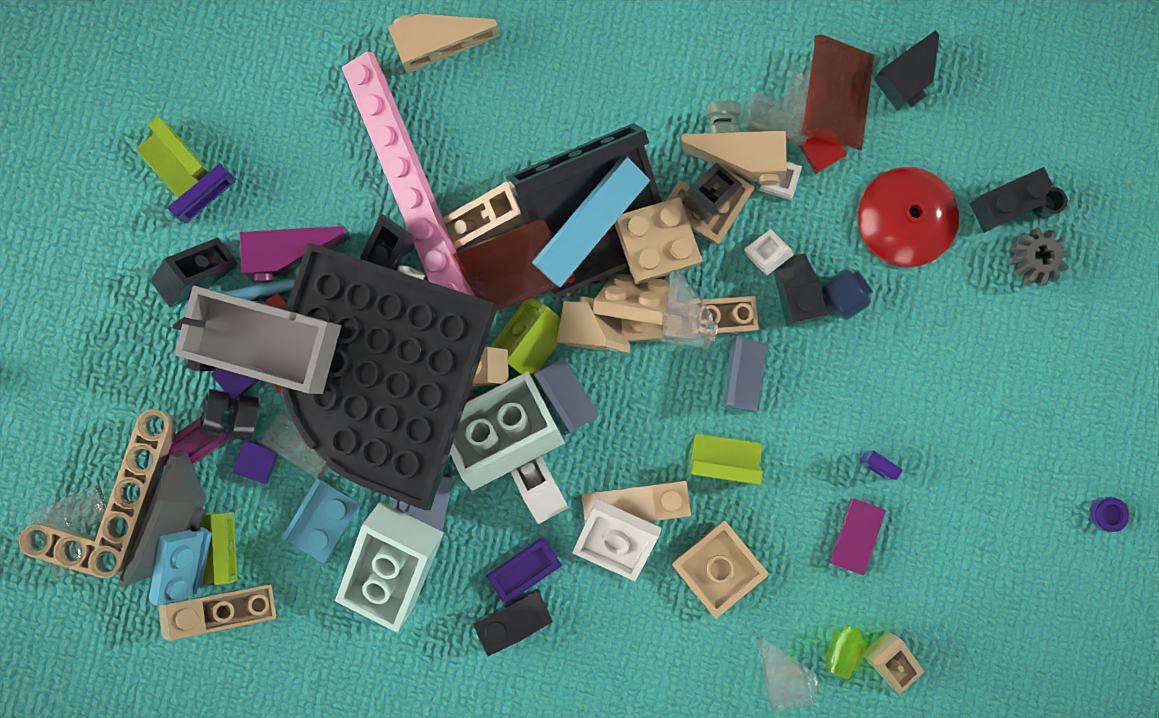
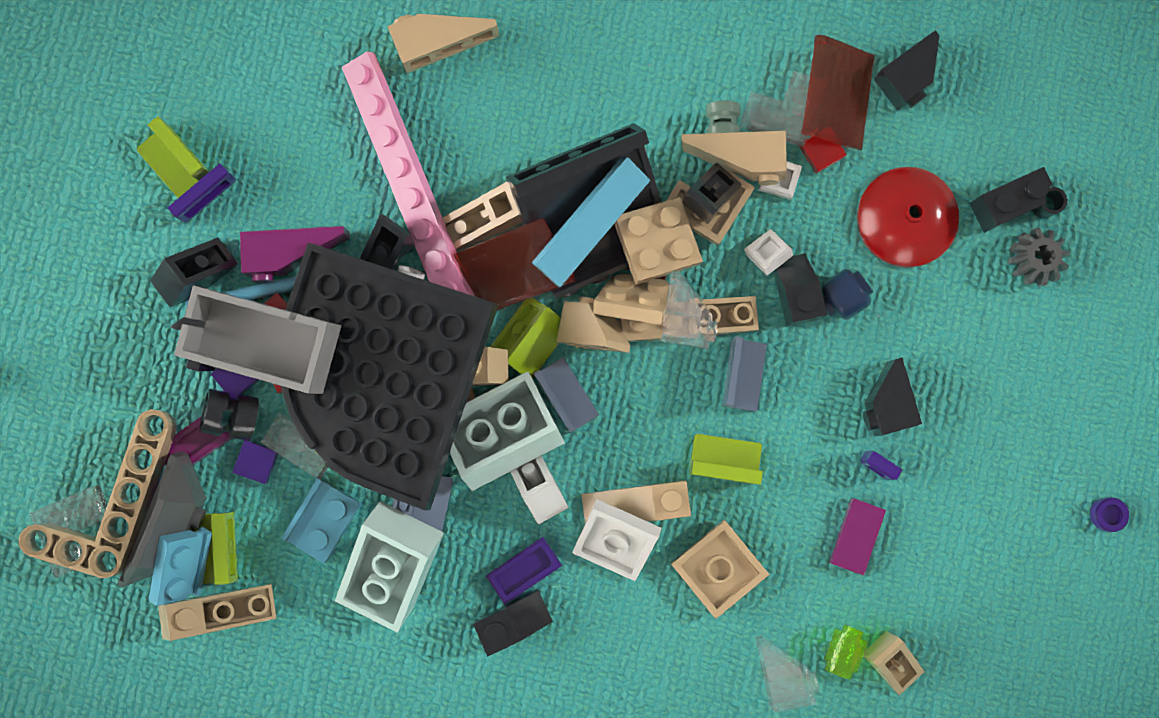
(891, 401): none -> black slope

